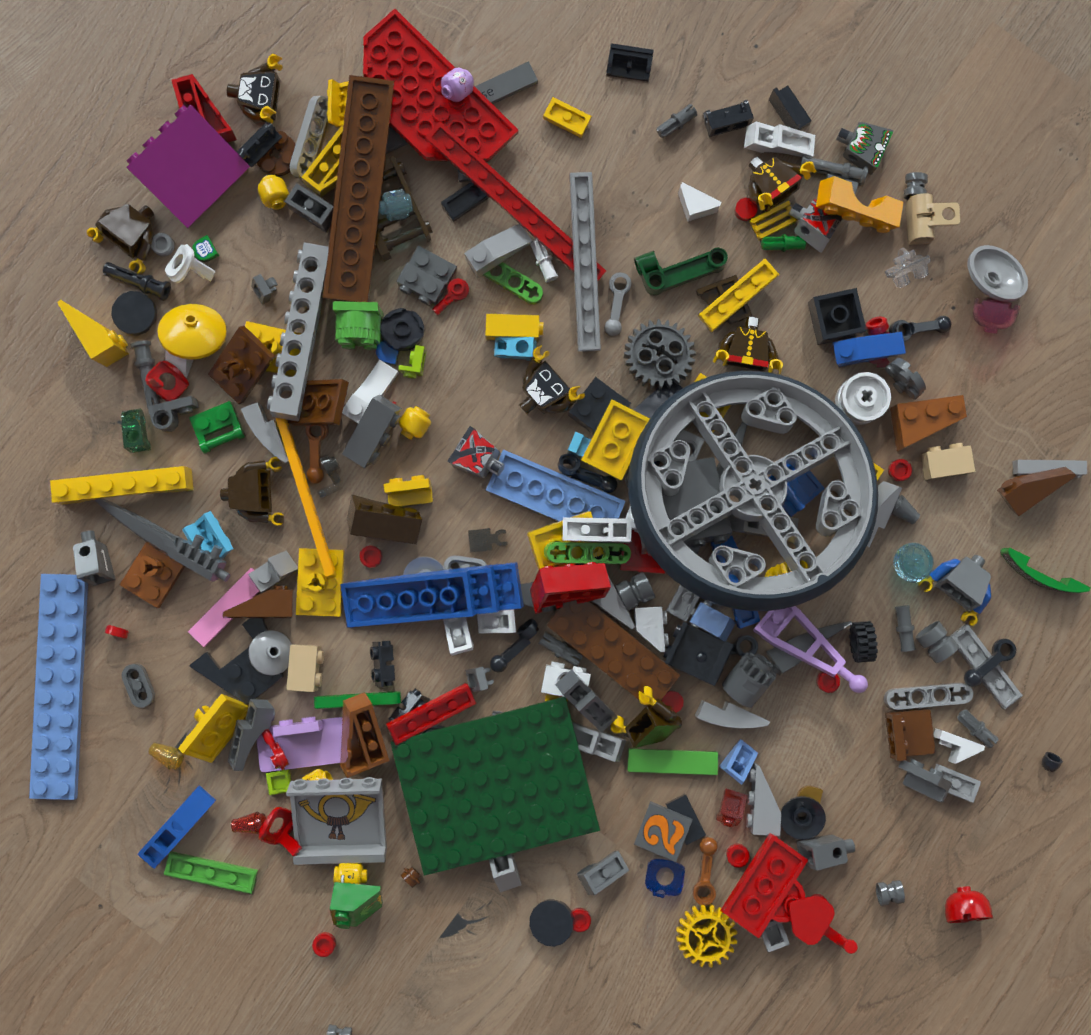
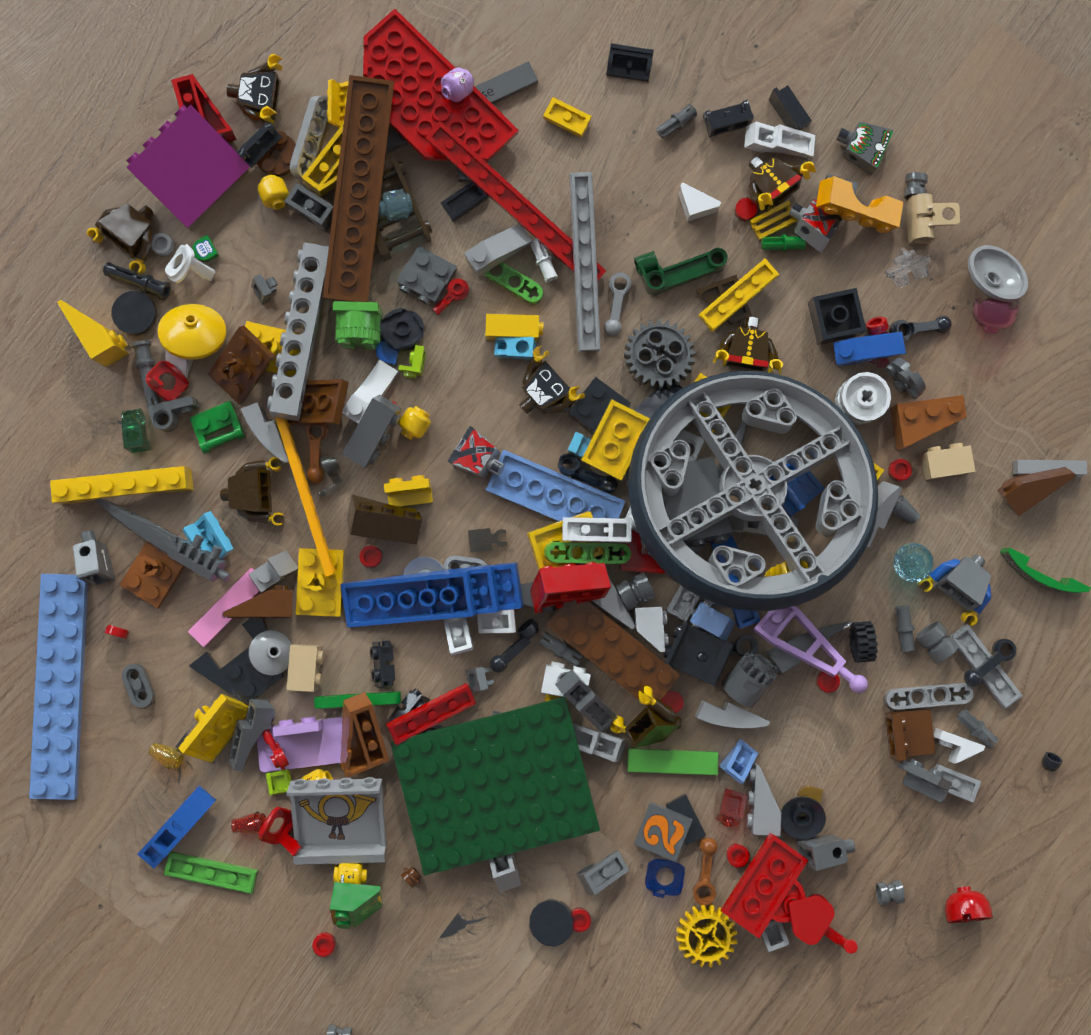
(844, 171): dark grey pin -> none

